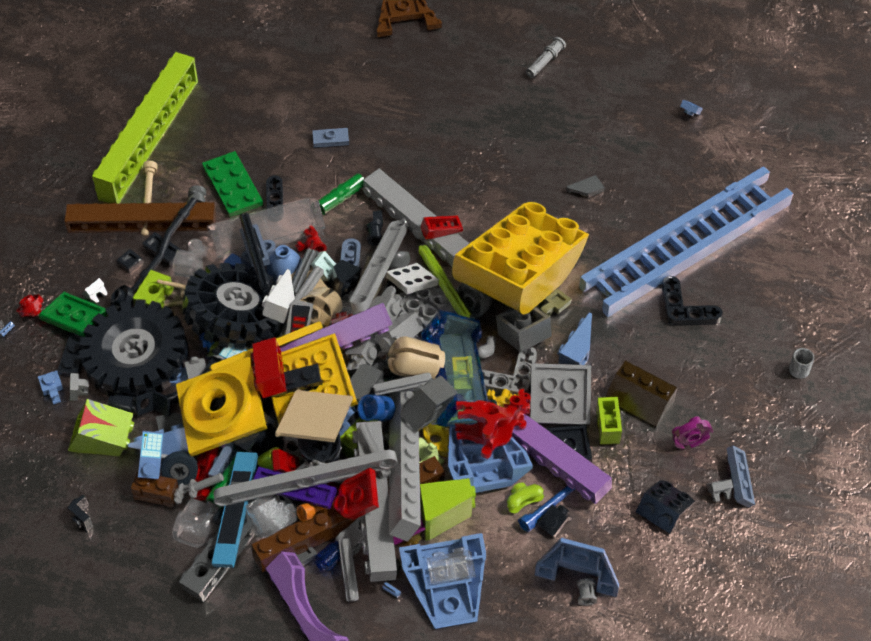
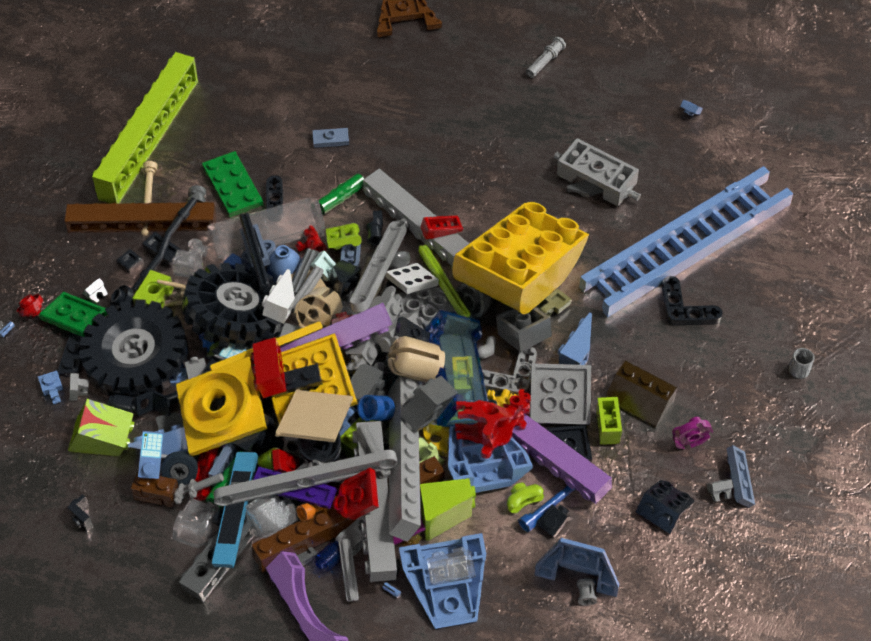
(299, 315): slope -> none
(337, 239): none -> lime plate
(401, 384): light grey axle -> none
(407, 328): none -> black plate
(615, 176): none -> light grey brick

